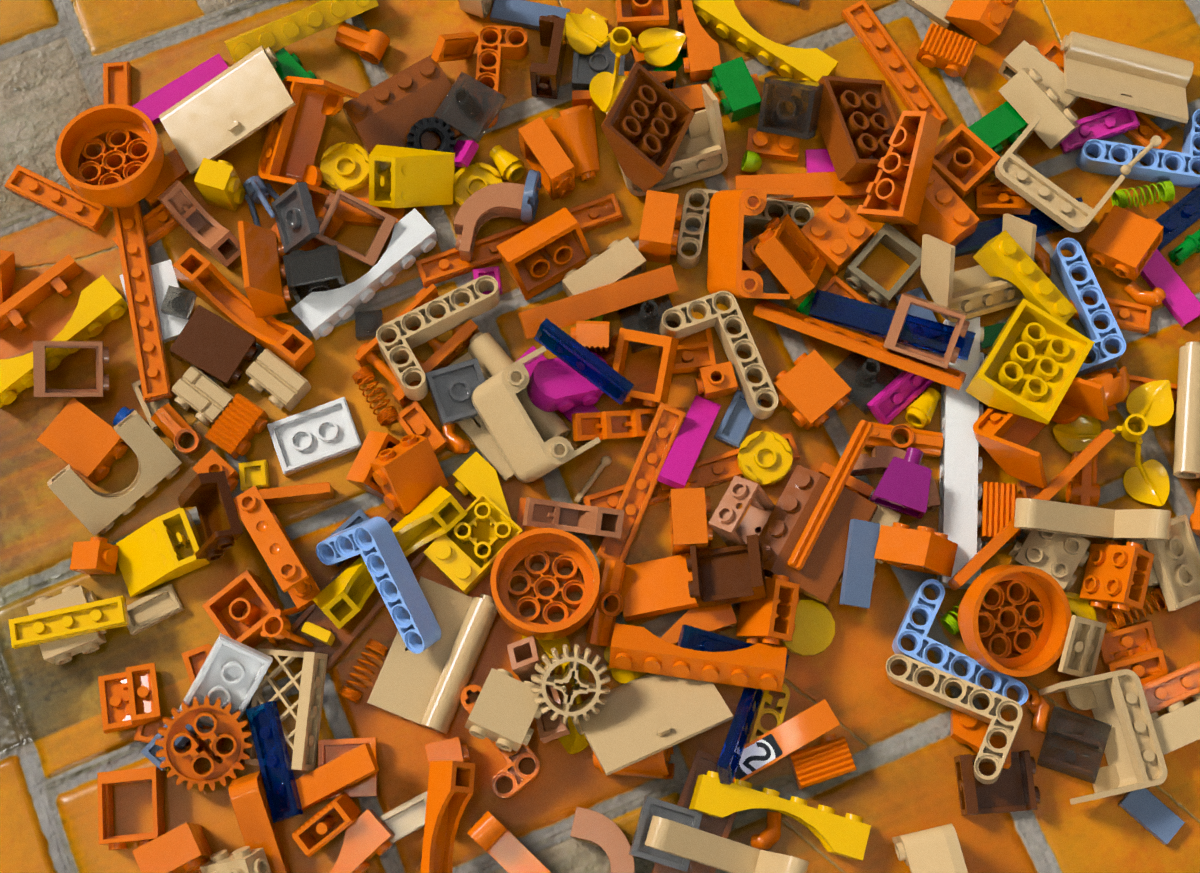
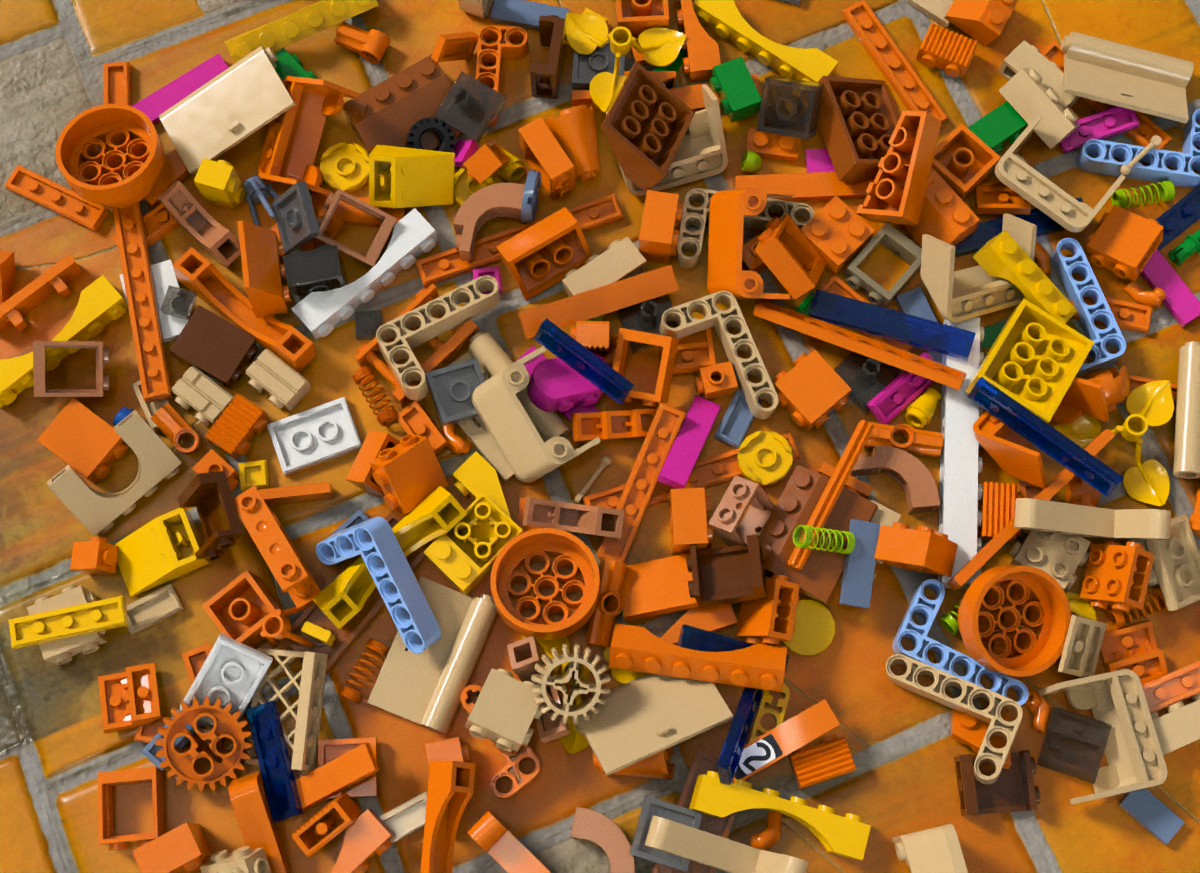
(486, 161): none -> orange brick
(809, 536): none -> lime piece
(902, 310): nougat window -> none
(905, 485): magenta torso -> none
(1045, 437): none -> clear blue tile

